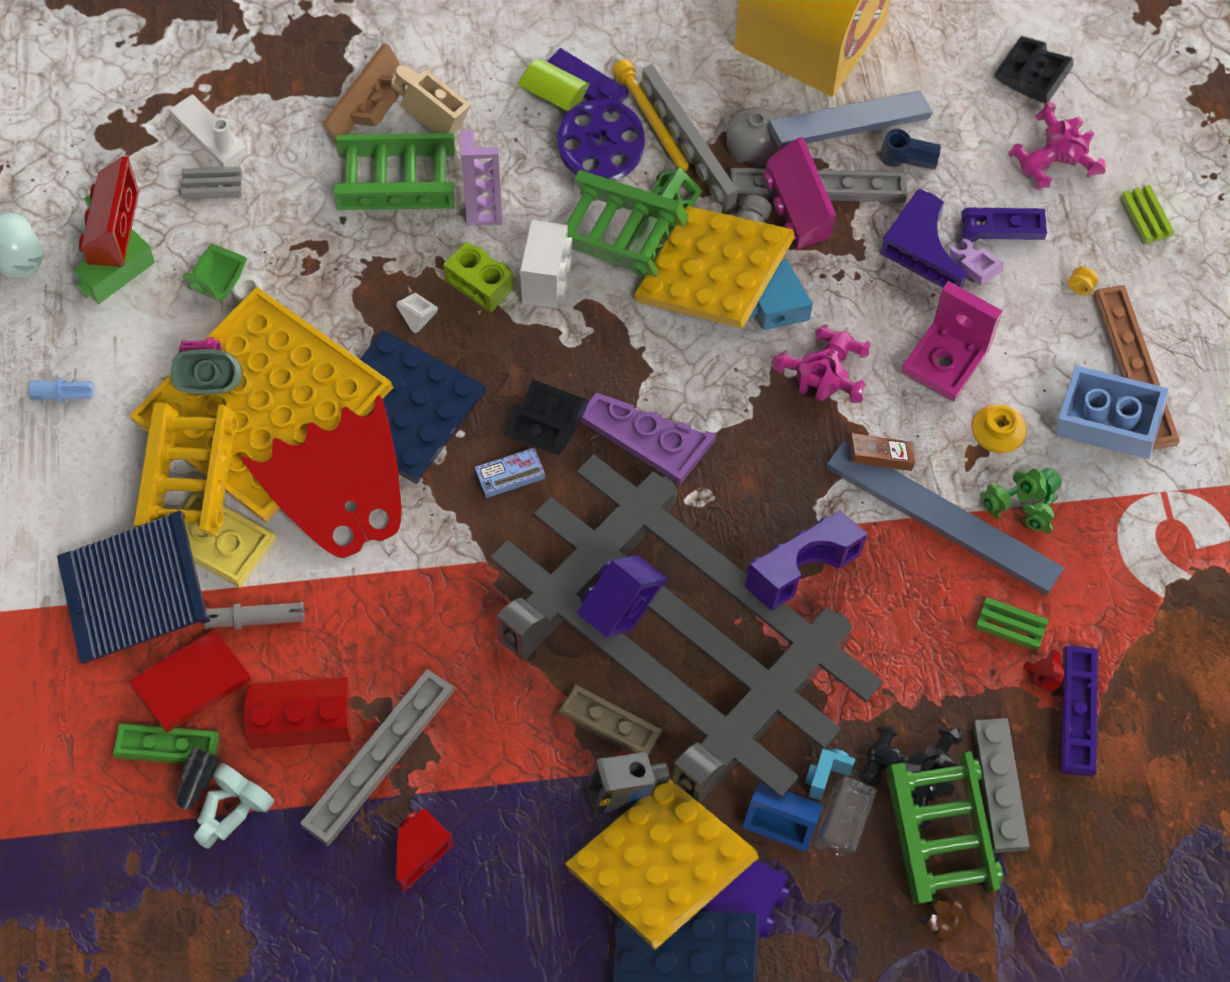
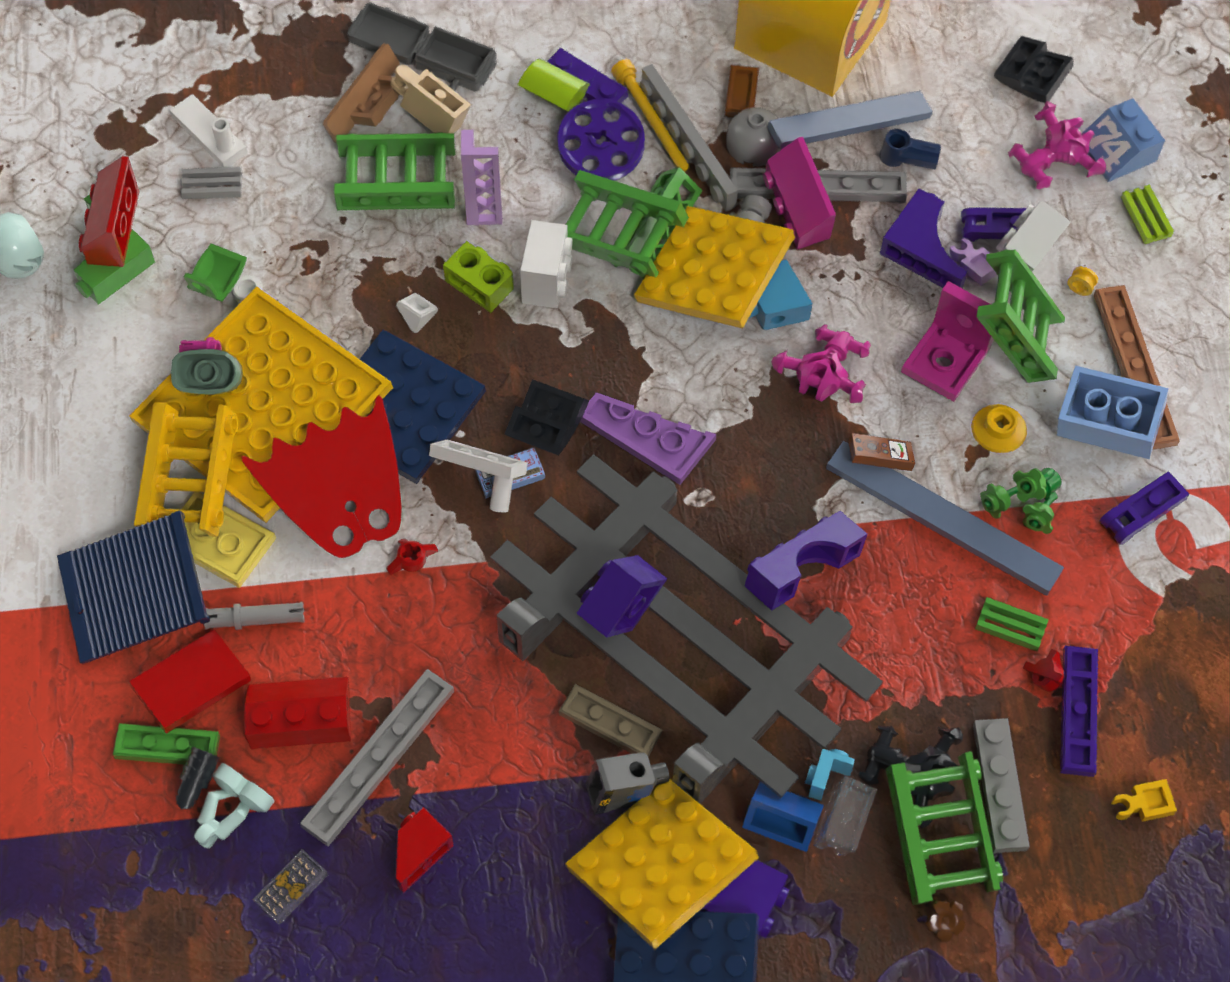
(60, 390): light blue axle -> none
(290, 887): none -> clear tile
(411, 556): none -> red piece
(440, 52): none -> dark grey piece
(501, 466): none -> white piece
(741, 89): none -> dark orange tile
(1004, 320): none -> bright green fence
(1036, 233): none -> white brick
(1124, 140): none -> medium blue slope
(1145, 507): none -> dark purple plate
(1149, 799): none -> yellow plate

